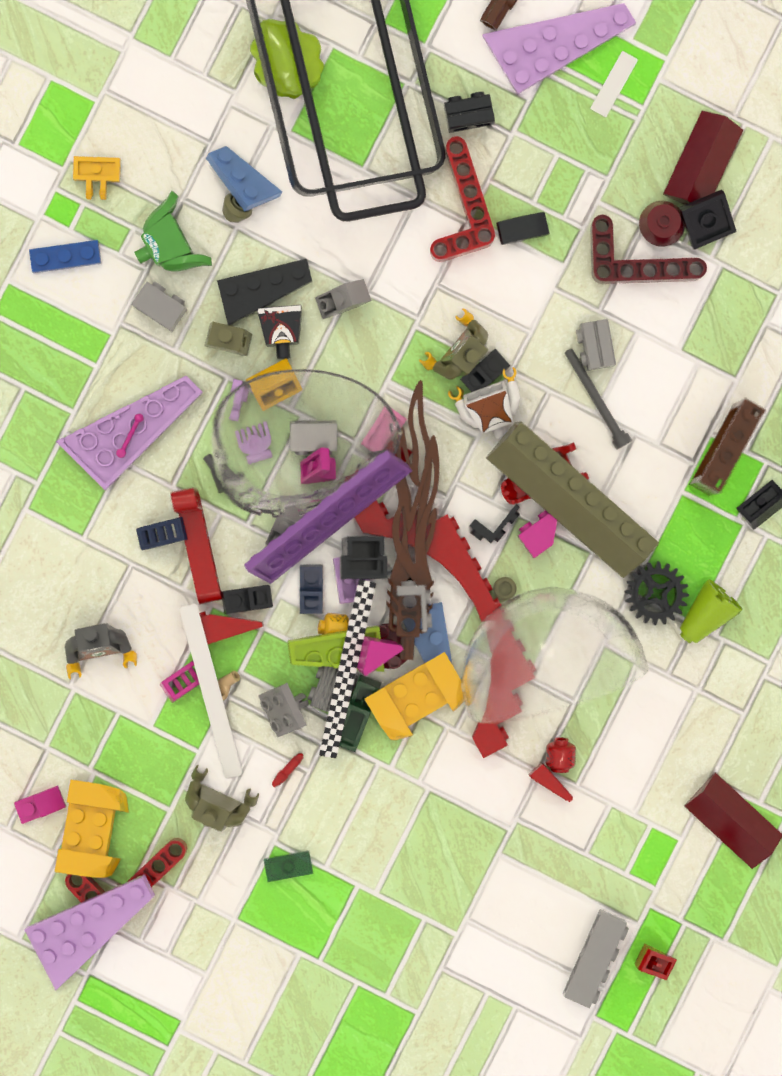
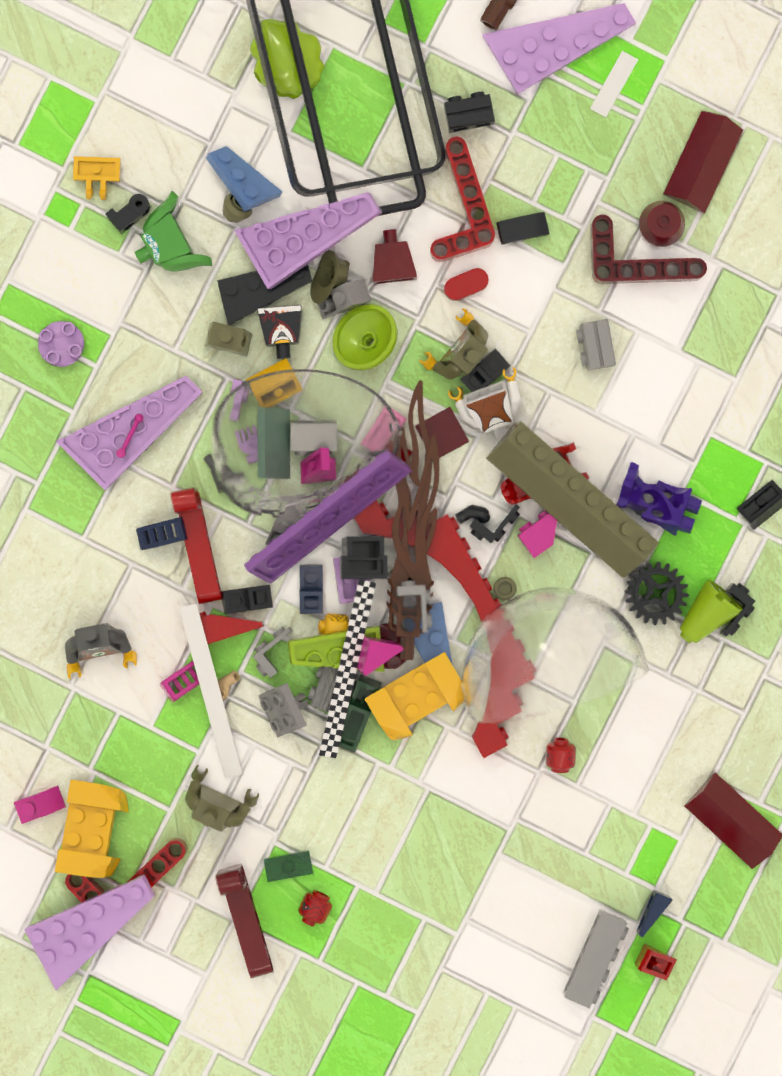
(61, 343): none -> lavender dish
(65, 256): blue plate -> none
(129, 214): none -> black leg
(160, 306): light grey brick -> none
(234, 885): none -> dark red beam
(264, 664): none -> light grey bracket
(273, 443): none -> sand green tile
(287, 770): red piece -> none
(294, 240): none -> lavender wing
(315, 908): none -> red head
(329, 275): none -> olive piece
(356, 333): none -> lime dish
(393, 260): none -> dark red torso
(446, 431): none -> dark red sticker
(466, 284): none -> red tile
(473, 511): none -> black arm
(545, 777): red slope -> none
(620, 437): dark grey piece -> none
(656, 906): none -> dark blue slope
(662, 511): none -> dark purple hips
(707, 219): black plate -> none
(727, 446): reddish brown window -> none
(740, 593): none -> black bracket

